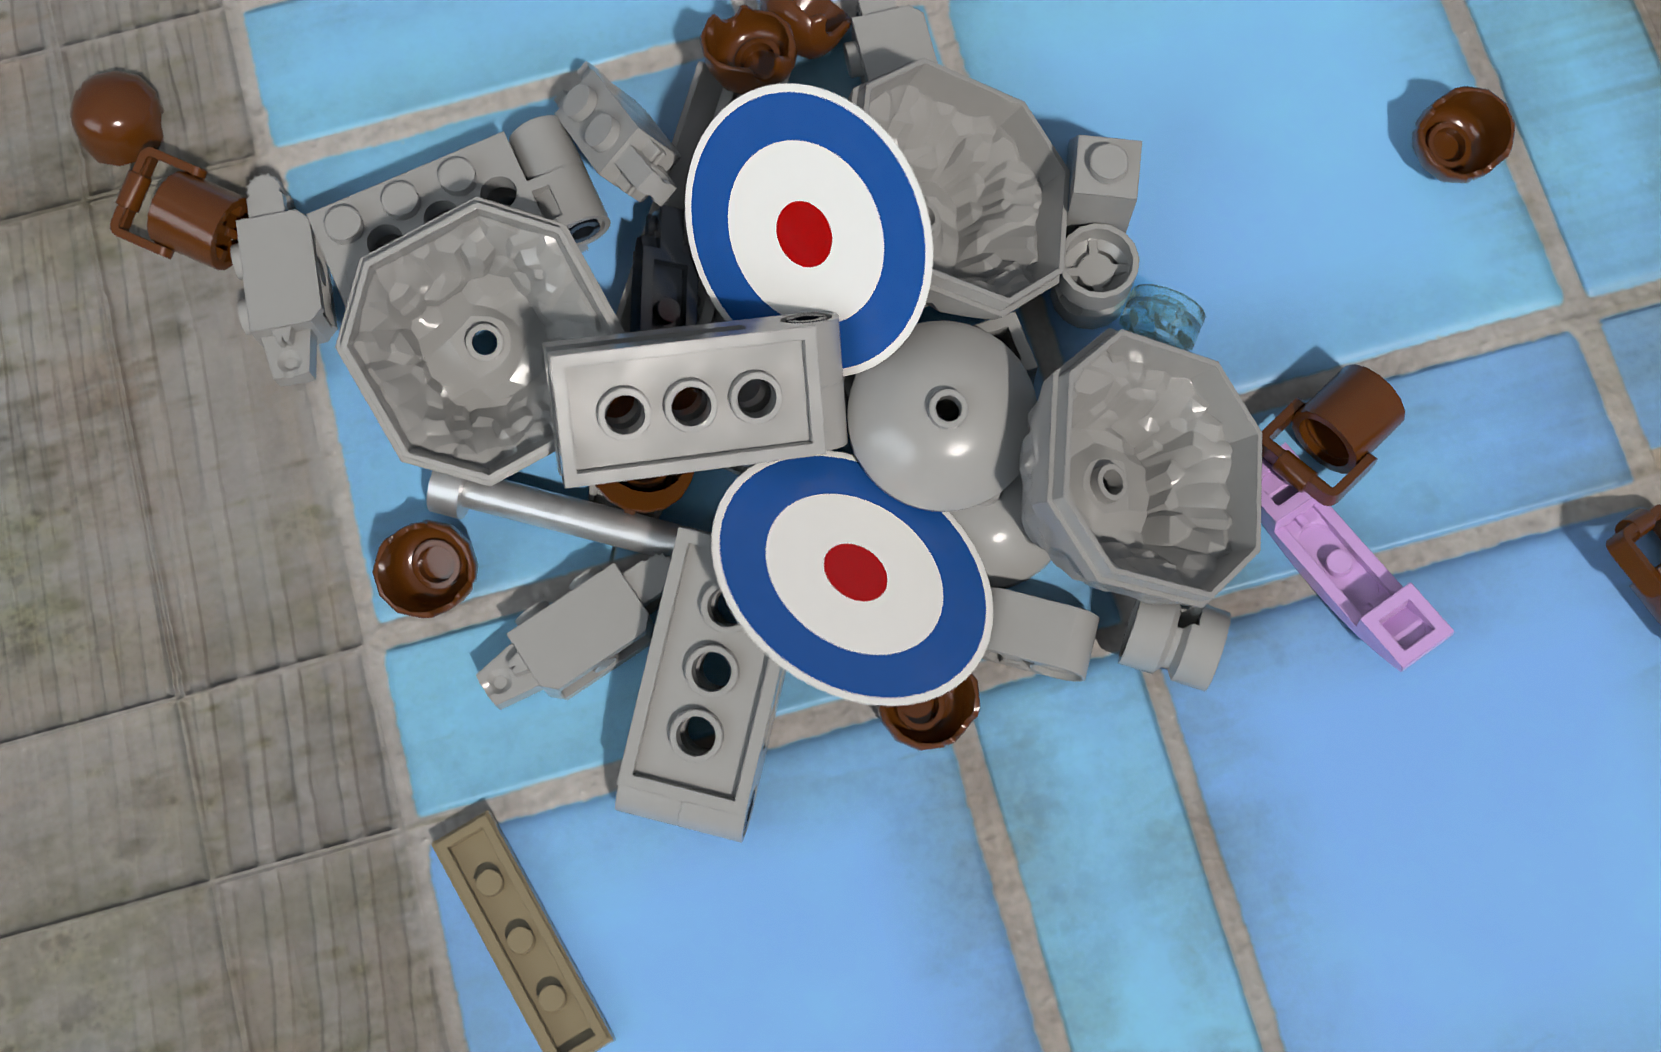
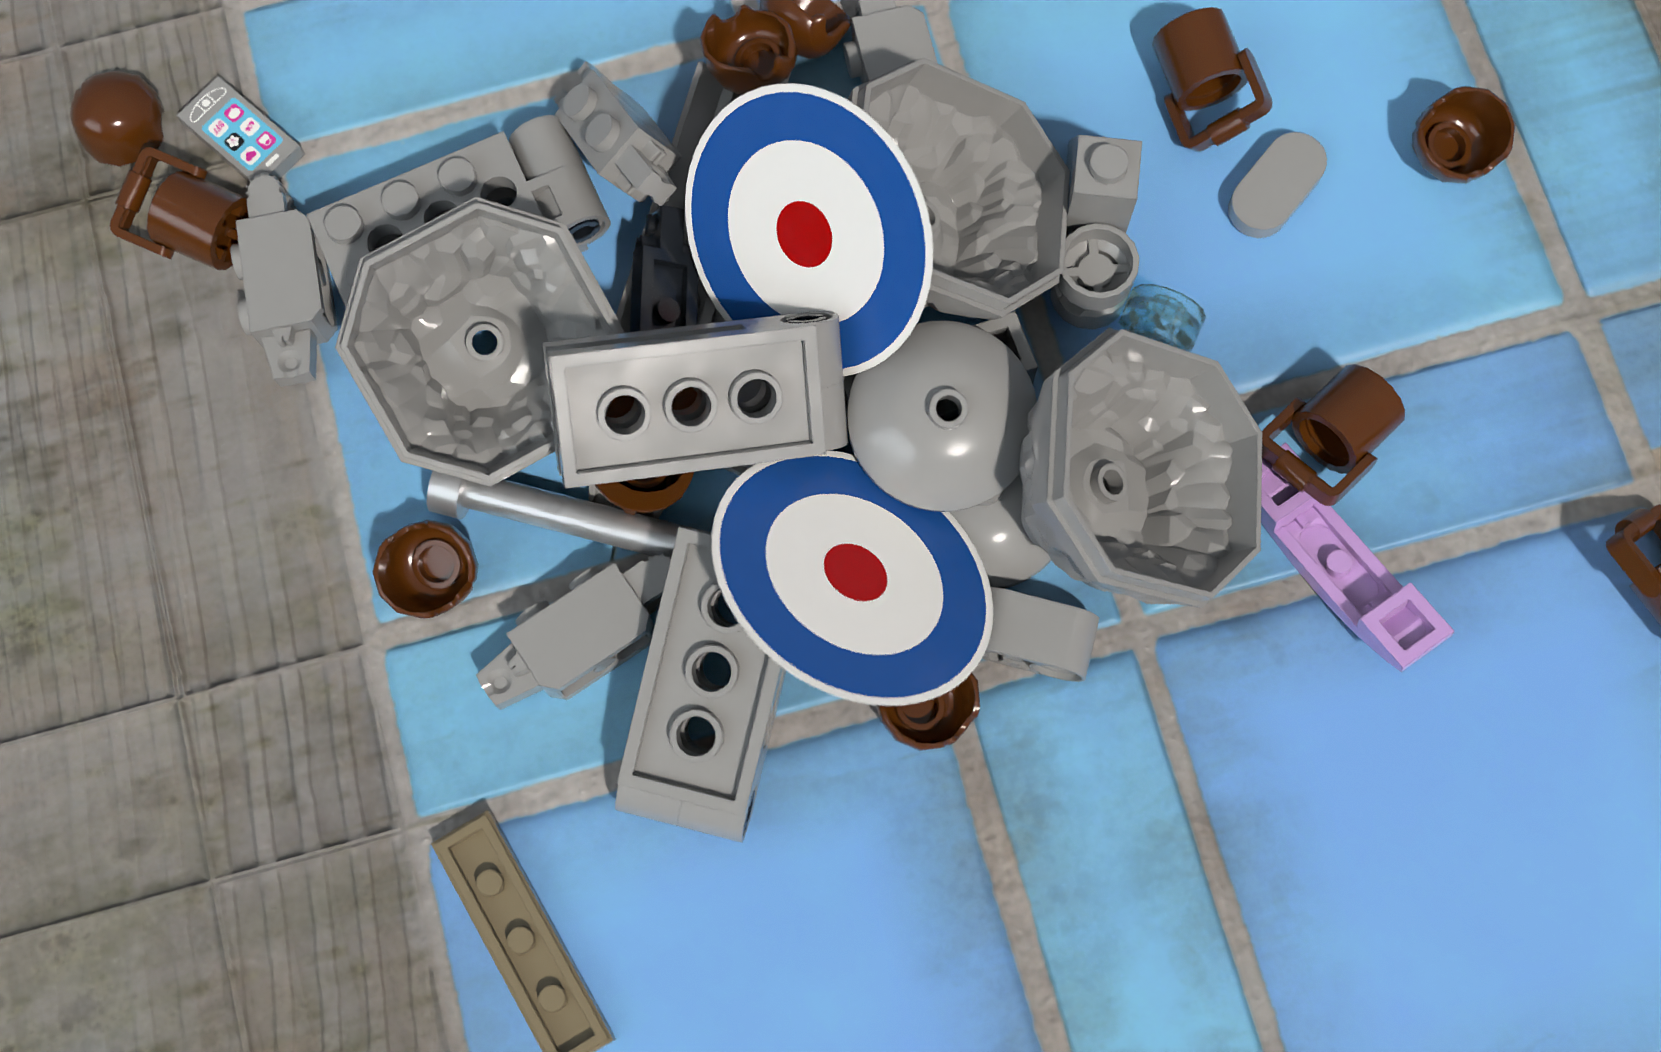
(239, 132): none -> tile
(1176, 639): light grey wheel -> none
(1205, 69): none -> reddish brown piece
(1277, 185): none -> light grey tile

